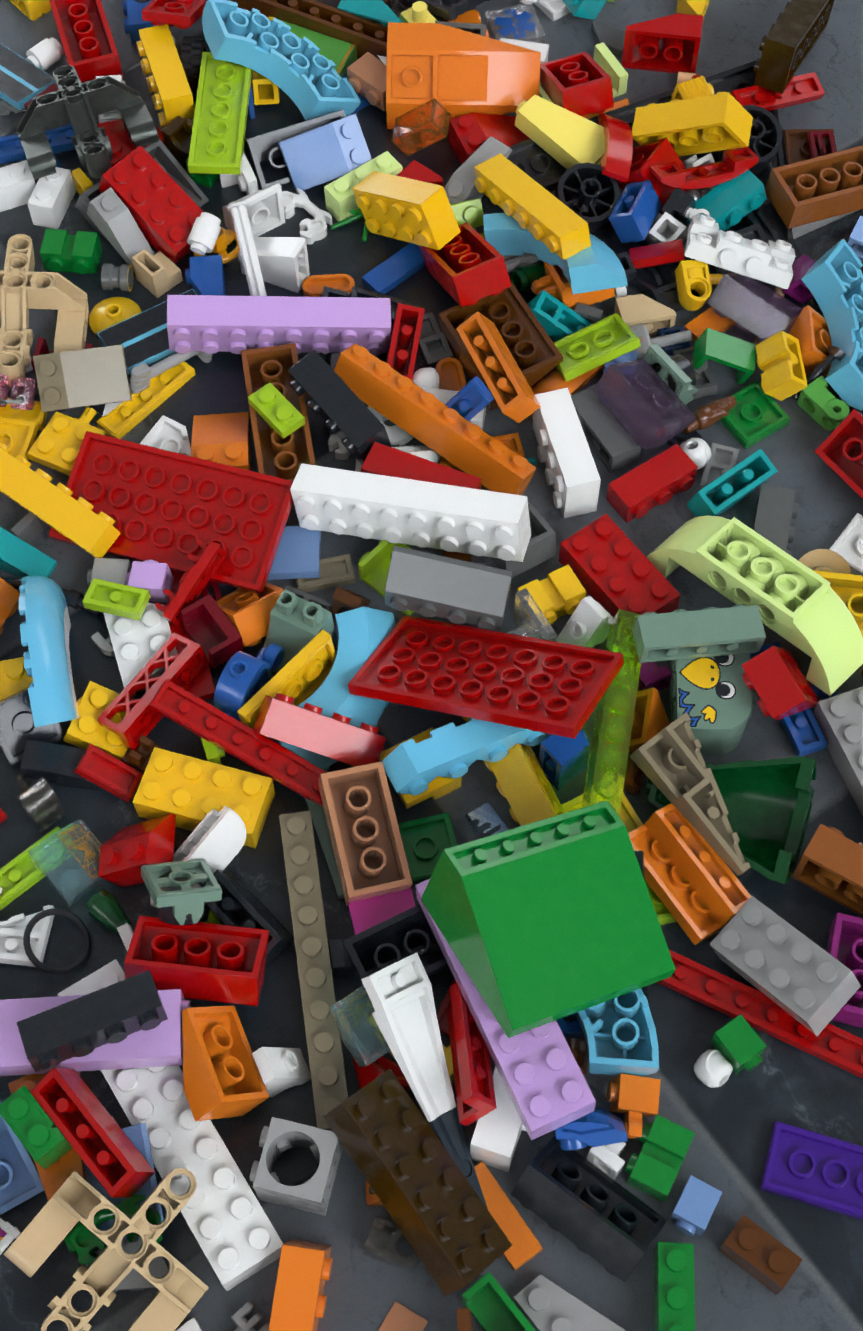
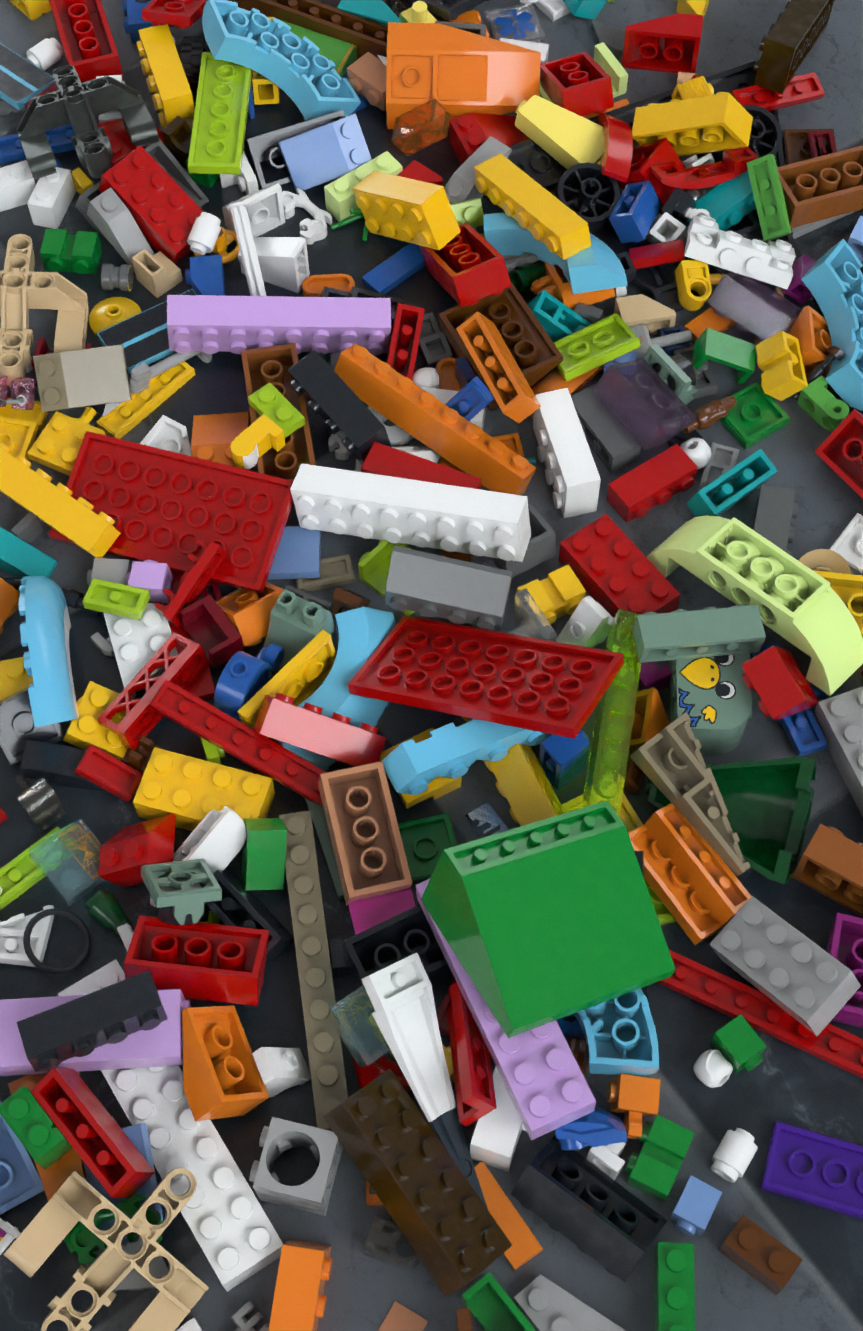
(256, 441): none -> yellow leg
(264, 854): none -> green panel
(463, 371): none -> dark blue tile
(734, 1154): none -> white brick
(769, 197): none -> bright green plate

